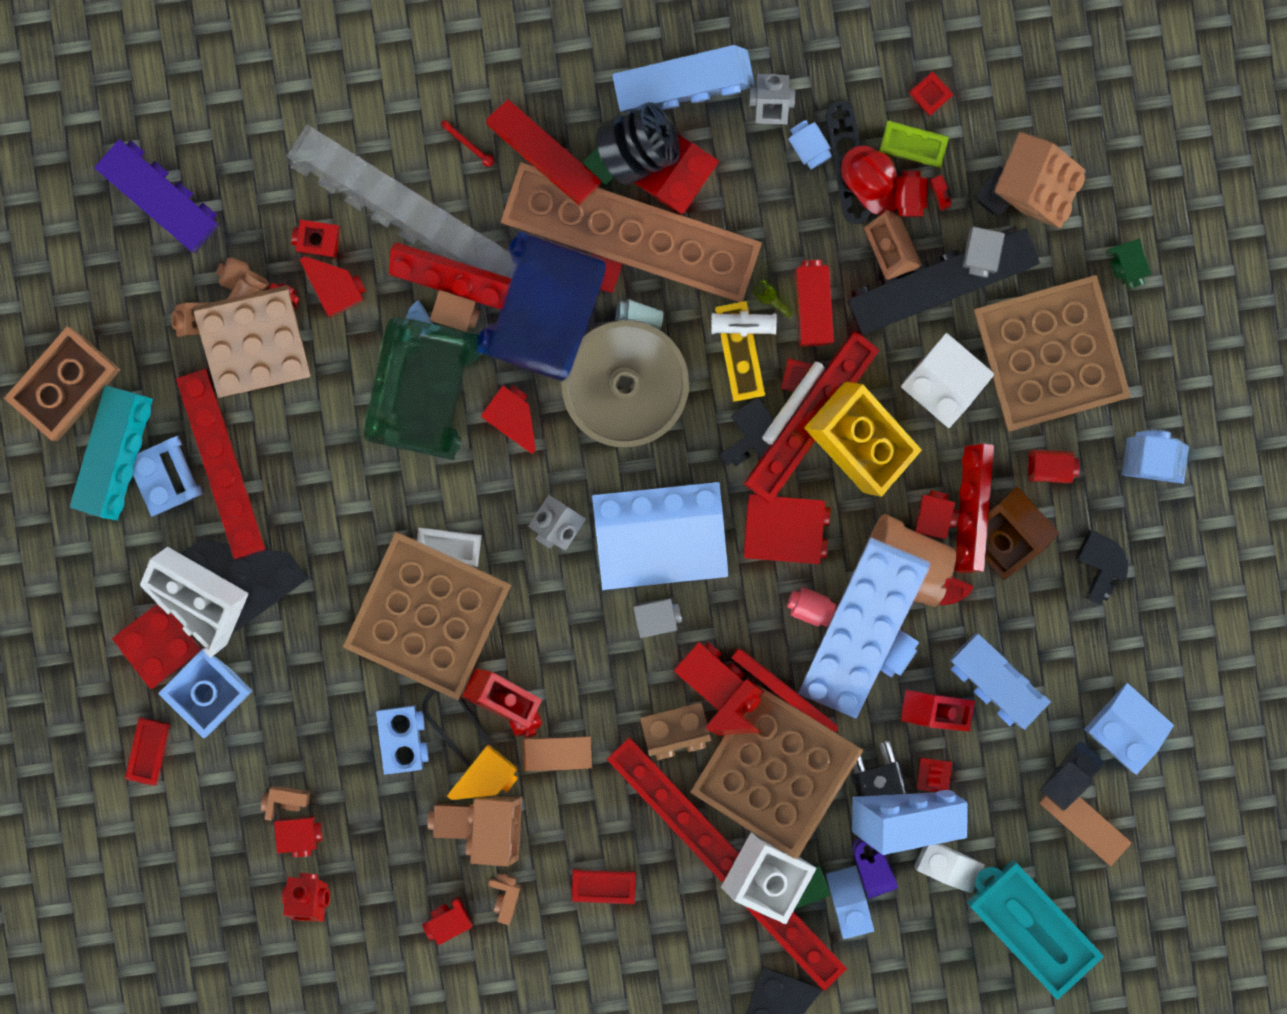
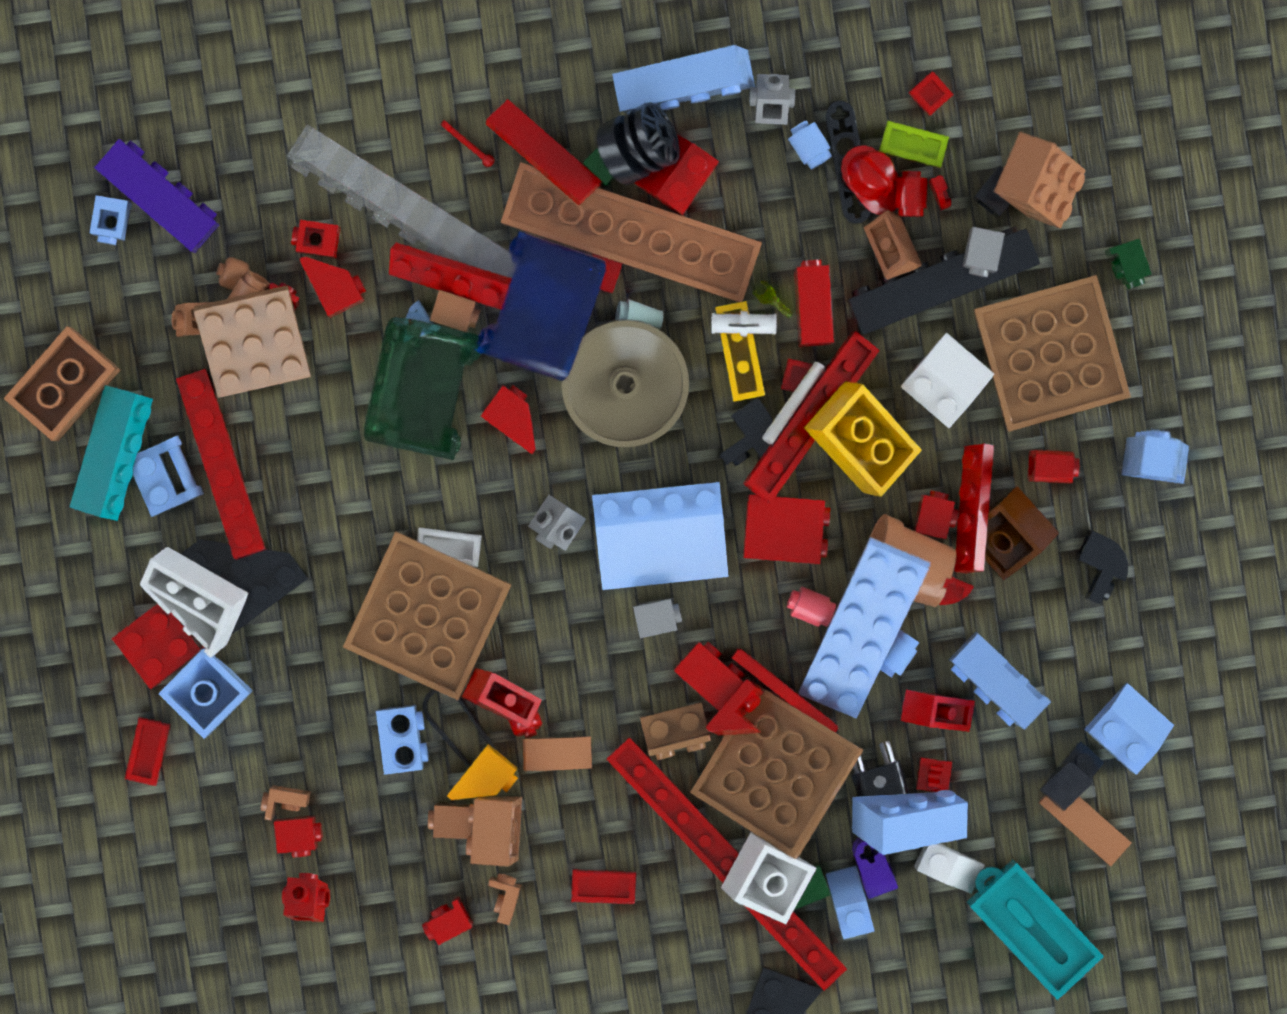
(105, 208): none -> light blue brick

